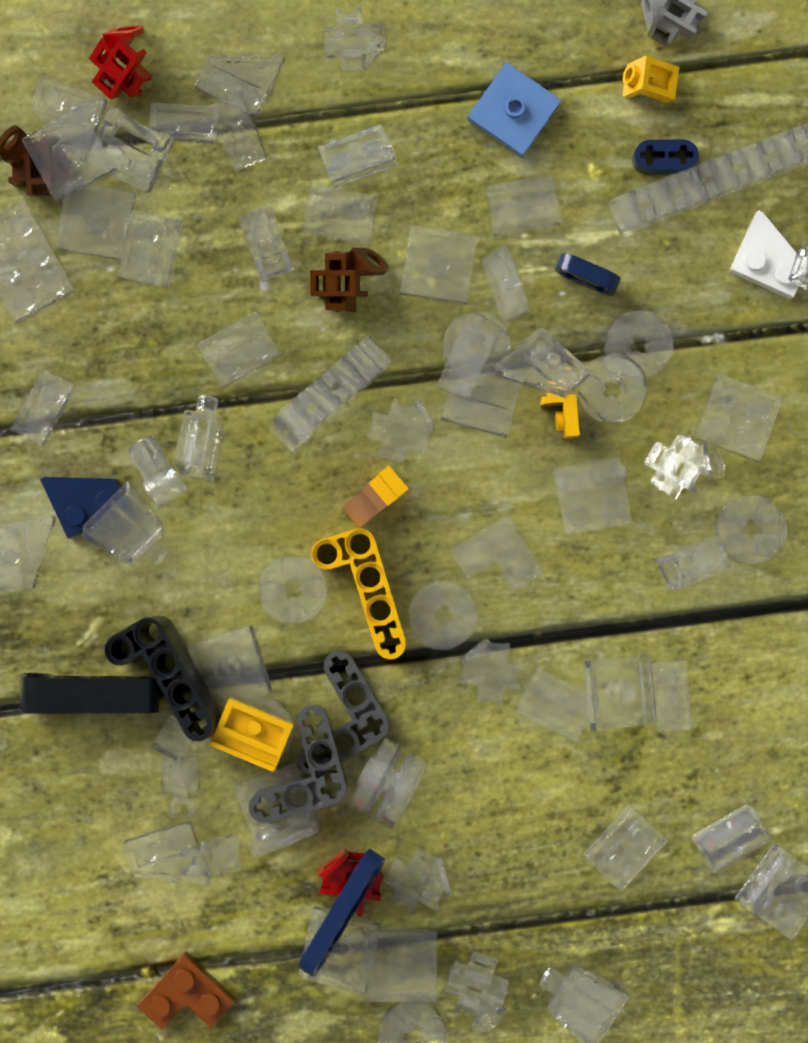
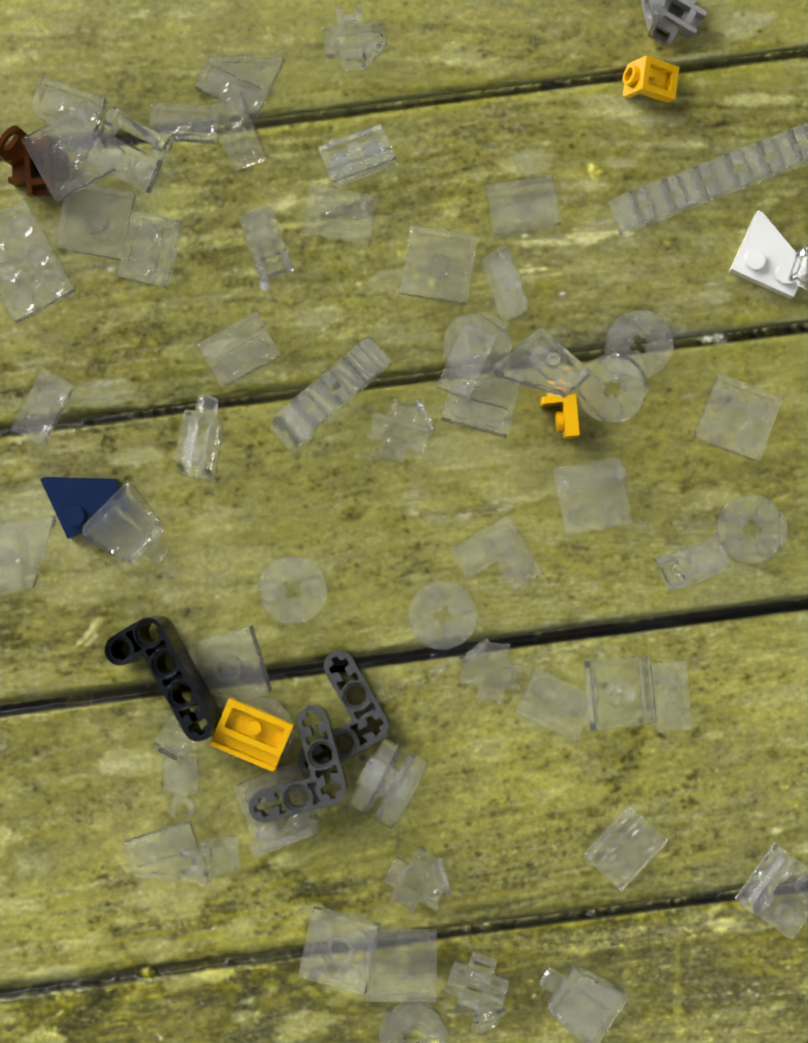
(87, 694): black beam -> none
(117, 45): red piece -> none
(161, 479): clear piece -> none
(189, 985): dark orange plate -> none
(335, 877): red piece -> none
(341, 912): dark blue beam -> none
(352, 266): reddish brown piece -> none
(367, 595): yellow beam -> none
(375, 497): leg -> none
(514, 110): medium blue plate -> none
(587, 274): dark blue beam -> none
(664, 148): dark blue beam -> none
(697, 460): clear piece -> none
(731, 838): clear slope -> none

